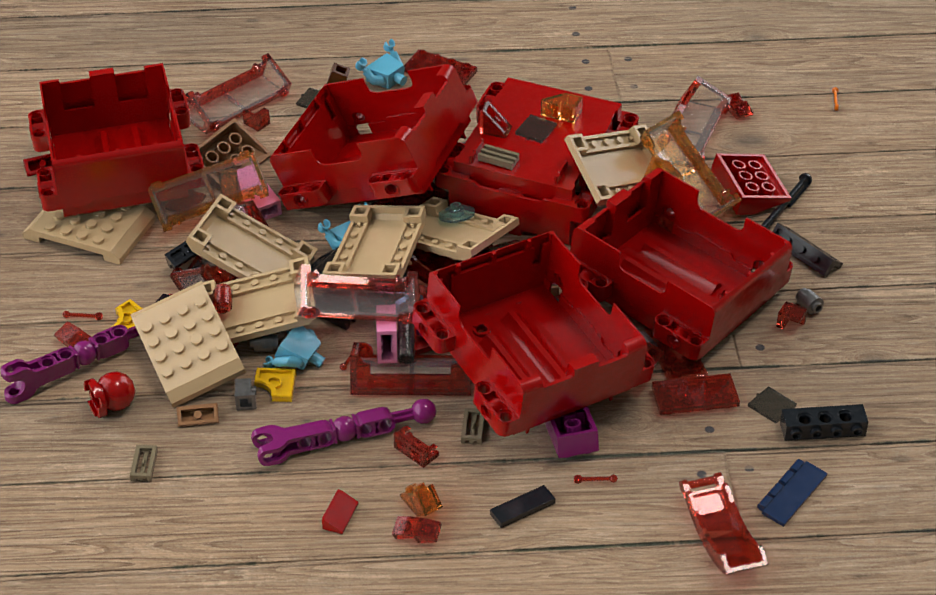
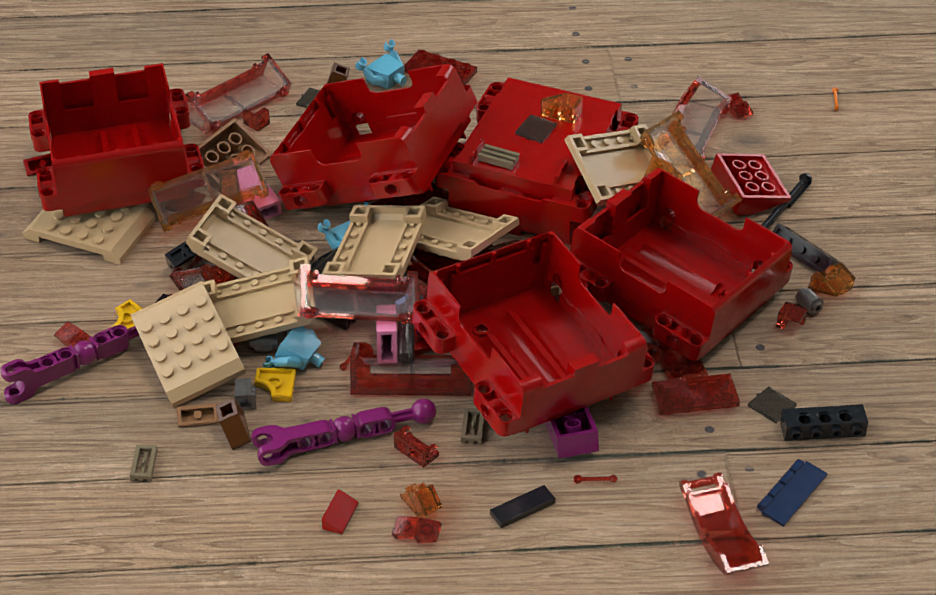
(98, 316): clear red hinge -> none
(111, 392): red tile -> none
(222, 298): clear red brick -> none
(233, 423): none -> reddish brown slope
(456, 213): clear light blue dish -> none
(492, 122): clear red slope -> none
(832, 281): none -> clear orange slope

